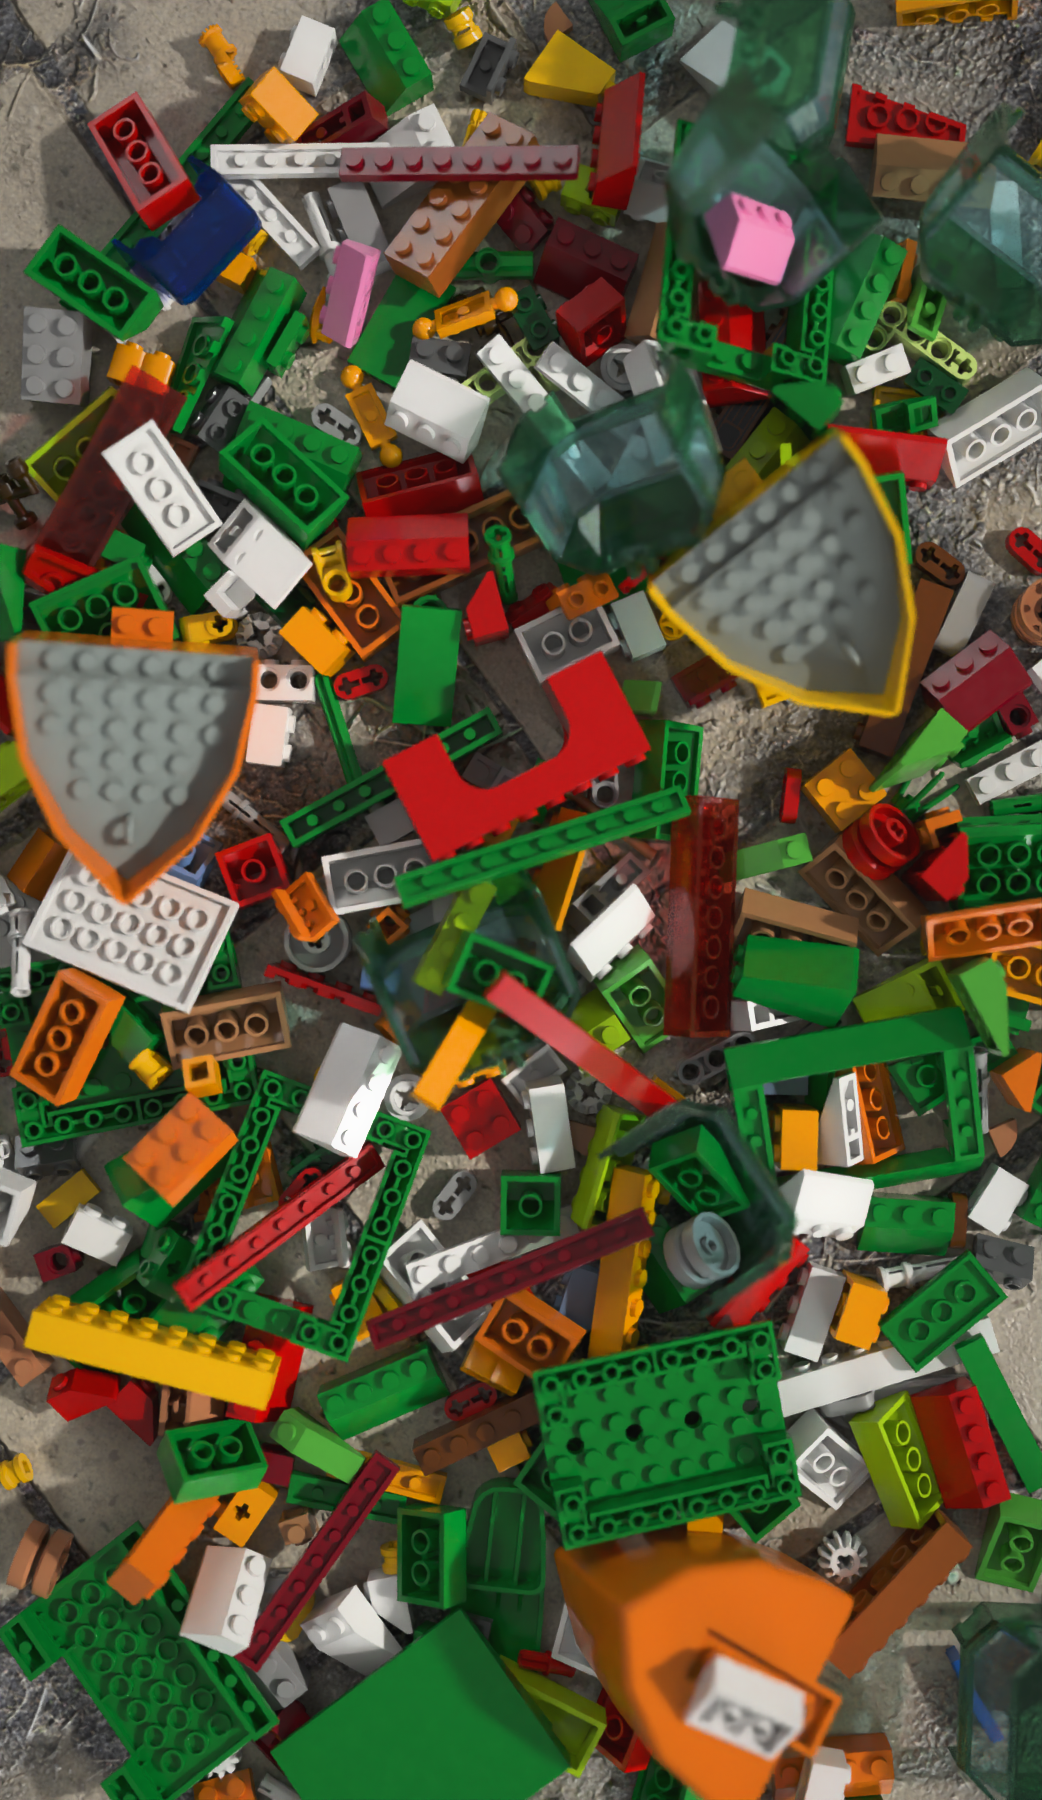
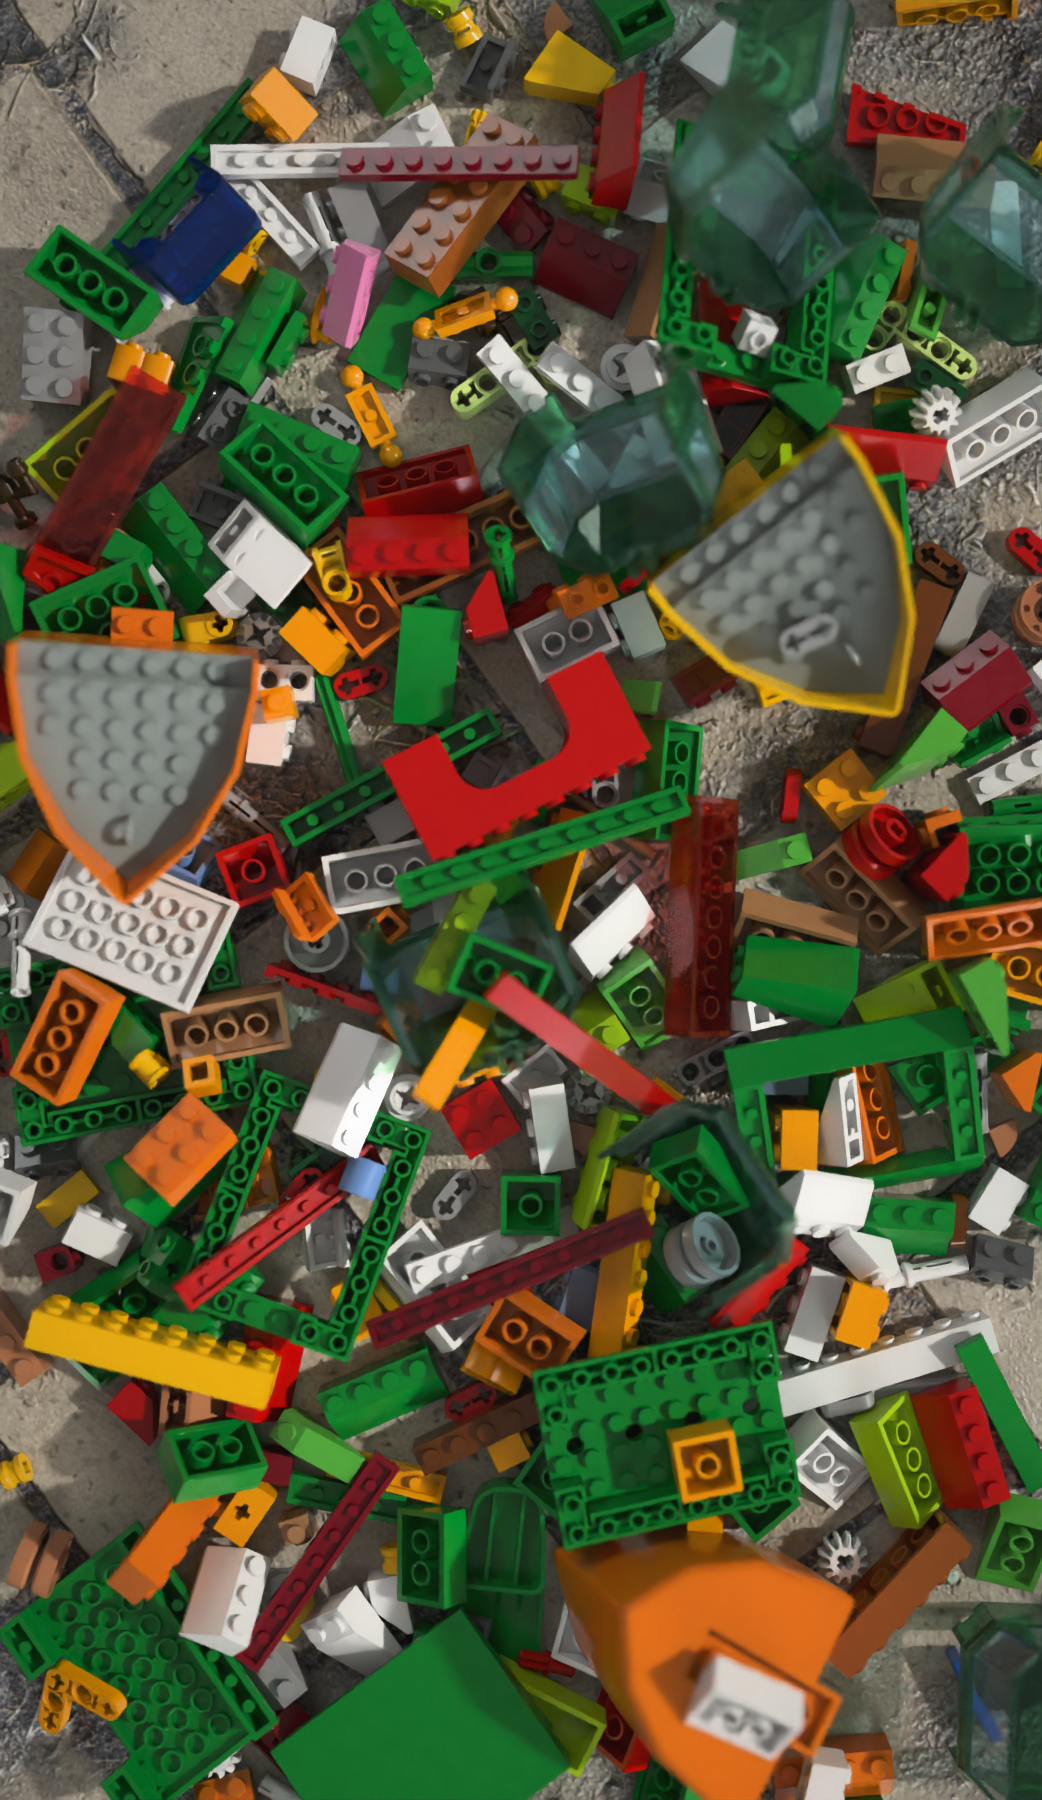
(82, 1392): red slope -> none
(102, 1700): none -> light orange beam
(143, 161): red brick -> none
(162, 488): white tile -> none
(185, 451): nougat tile -> none
(223, 55): light orange connector -> none
(279, 704): none -> light orange brick
(355, 121): dark red slope -> none
(362, 1177): none -> medium blue piece
(437, 411): white slope -> none
(592, 321): red slope -> none
(704, 1460): none -> light orange brick
(750, 238): bright pink slope -> none
(754, 333): none -> white brick
(810, 642): none -> light grey beam
(866, 1256): none -> white slope
(909, 804): green plant -> none
(942, 1310): green tile -> none
(946, 406): none -> white gear

